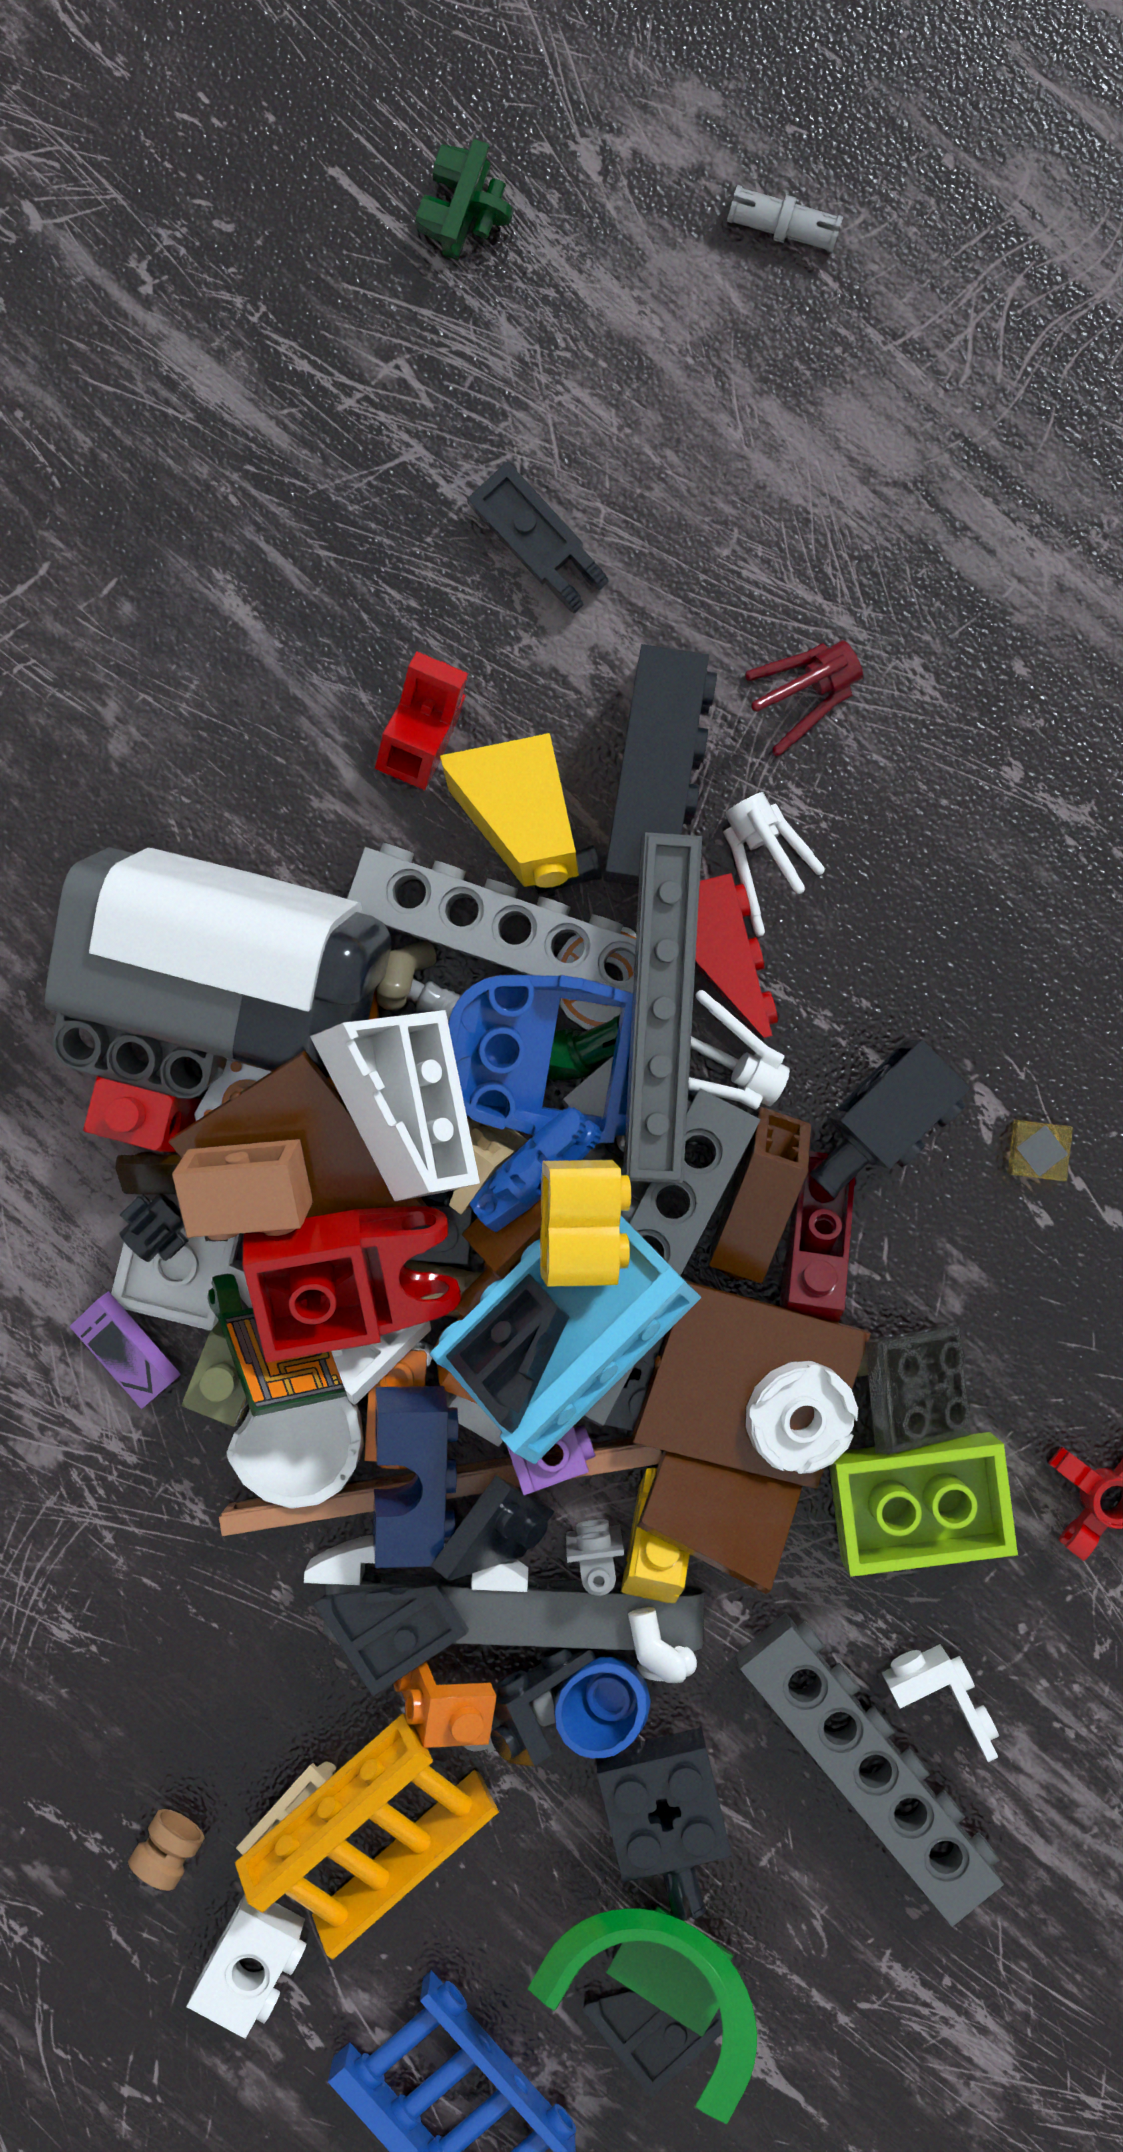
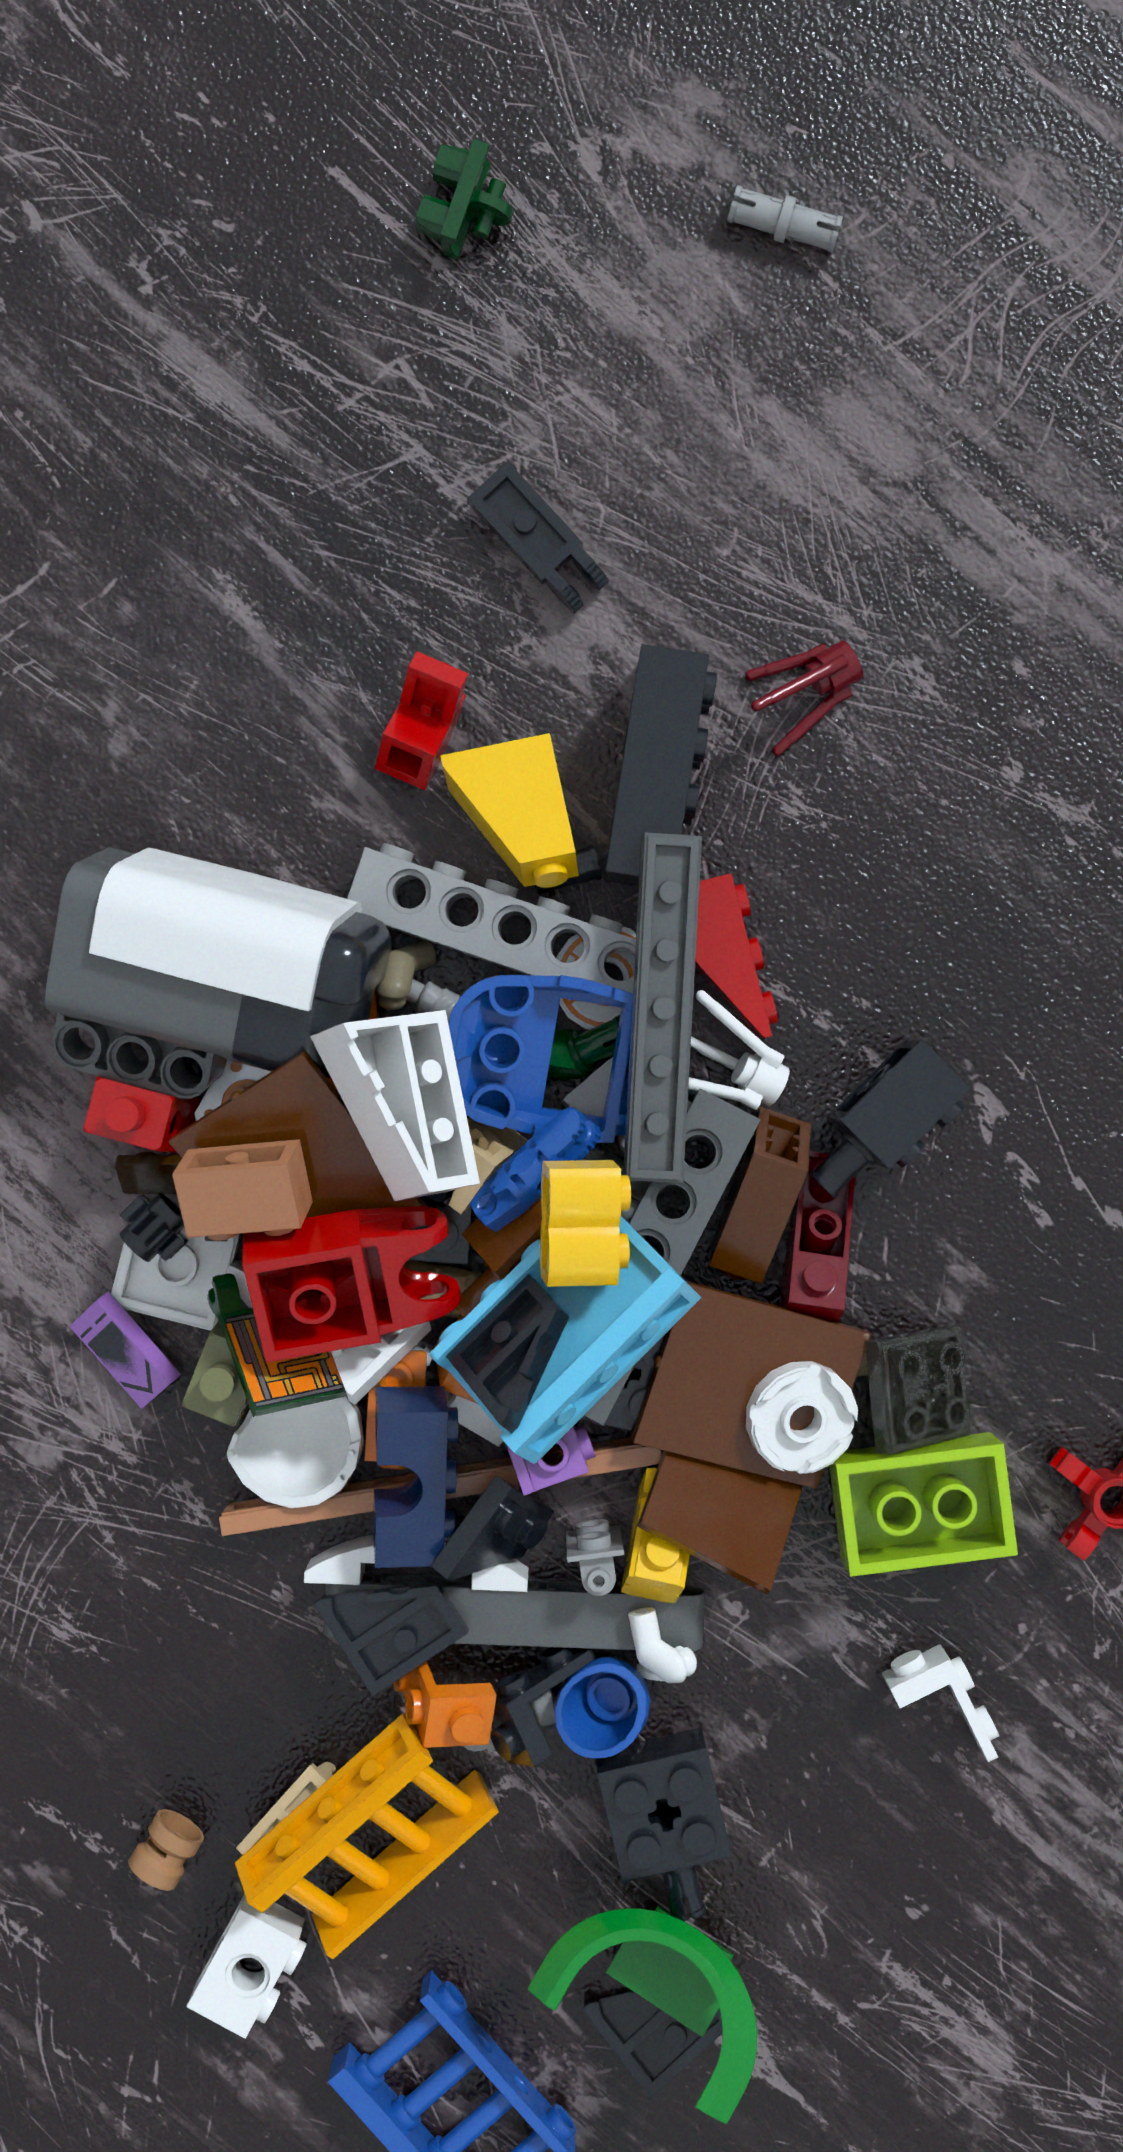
(758, 824): white plant -> none
(950, 1882): dark grey brick -> none
(1040, 1150): tile -> none

